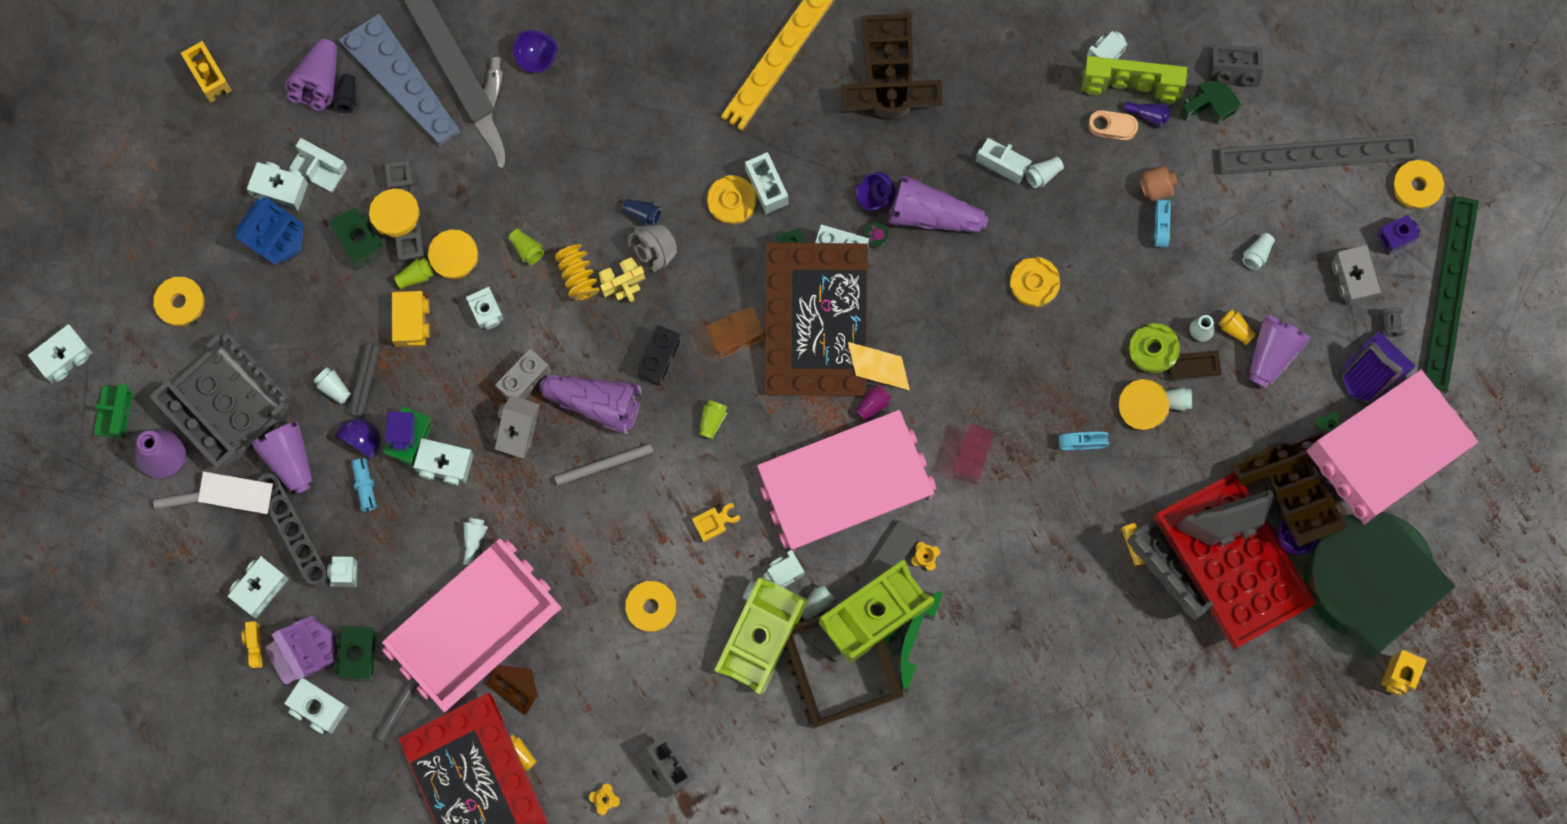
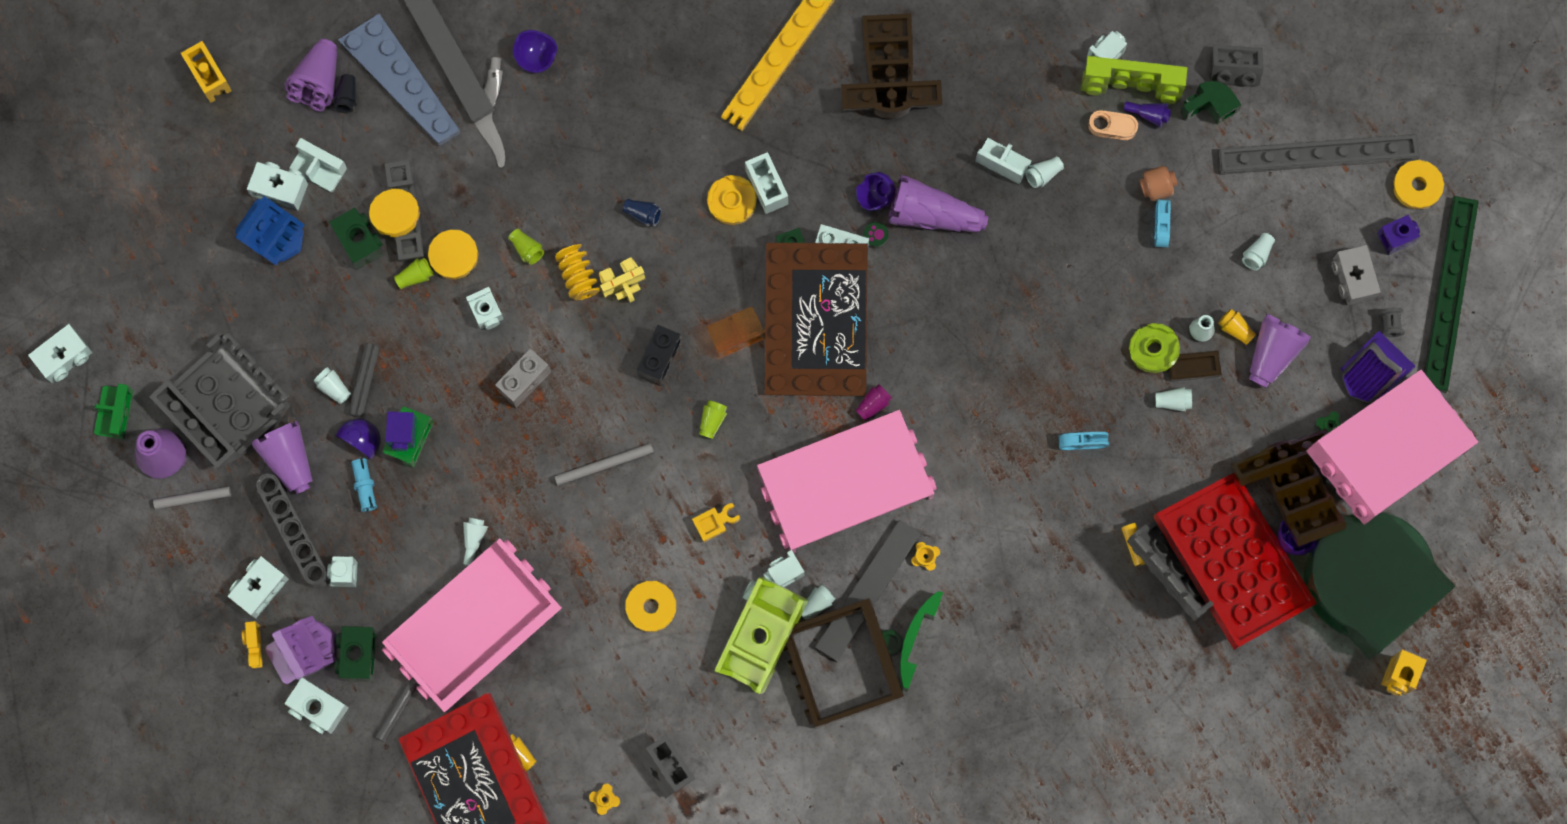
(169, 291): yellow tile -> none
(235, 492): white sticker -> none
(409, 319): yellow brick -> none
(432, 452): light aqua brick -> none
(515, 686): reddish brown slope -> none
(516, 426): light grey brick -> none
(596, 399): medium lavender cone -> none
(653, 247): light grey cone -> none
(857, 629): lime piece -> none
(878, 366): yellow sticker -> none
(973, 454): clear pink brick -> none
(1035, 282): yellow tile -> none
(1144, 404): yellow tile -> none
(1229, 520): dark grey wedge -> none

